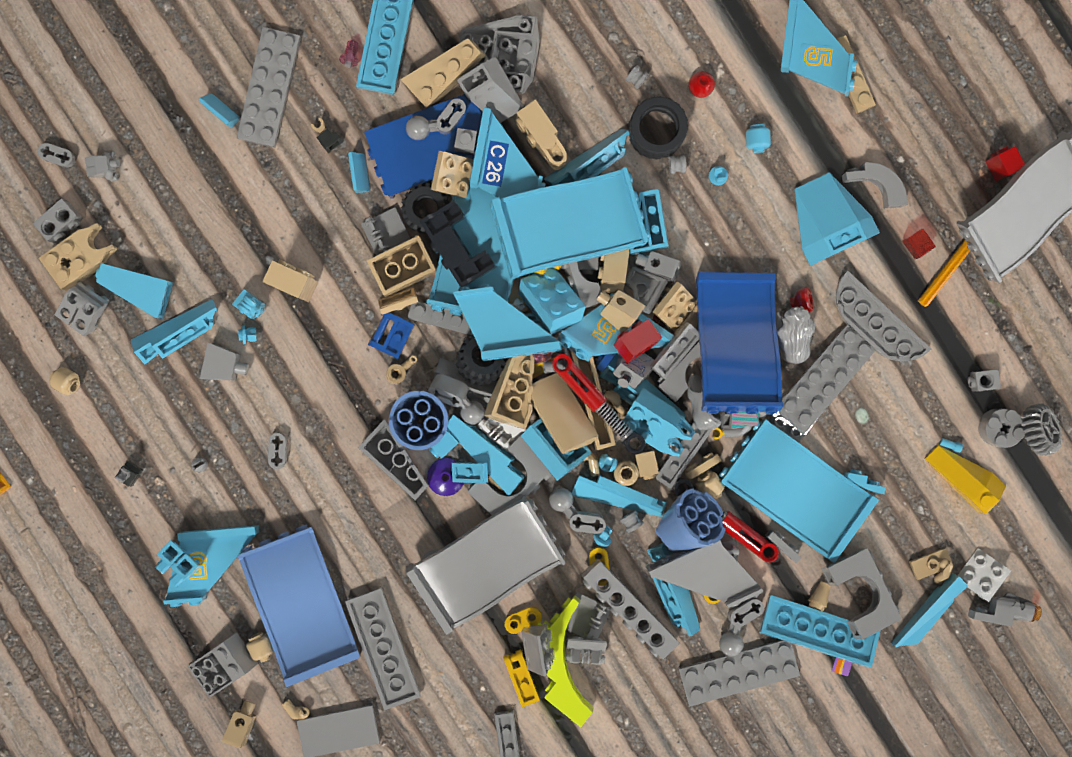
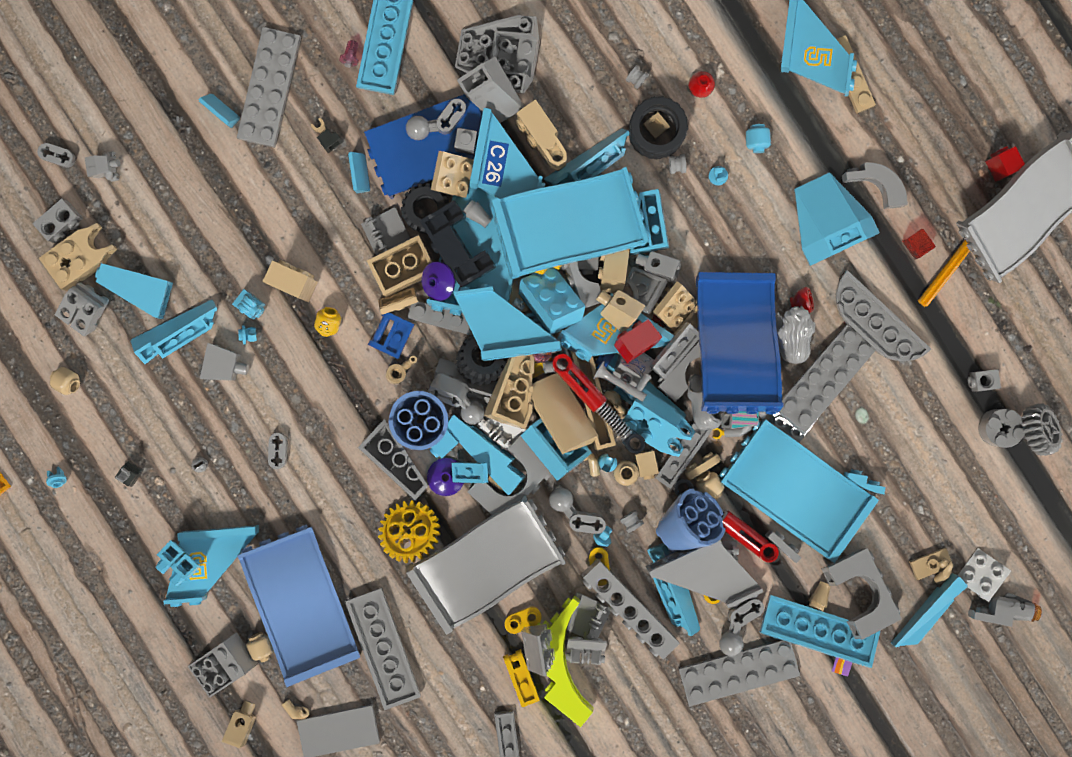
(56, 480): none -> medium azure plate
(327, 321): none -> yellow head
(419, 544): none -> yellow gear
(440, 75): tan wedge -> none
(443, 279): none -> dark purple dish
(476, 213): none -> light grey cone
(615, 494): medium azure wedge -> none
(634, 391): none -> light grey piece
(656, 125): none -> tan tile
(956, 446): medium azure piece -> none
(974, 483): yellow wedge -> none

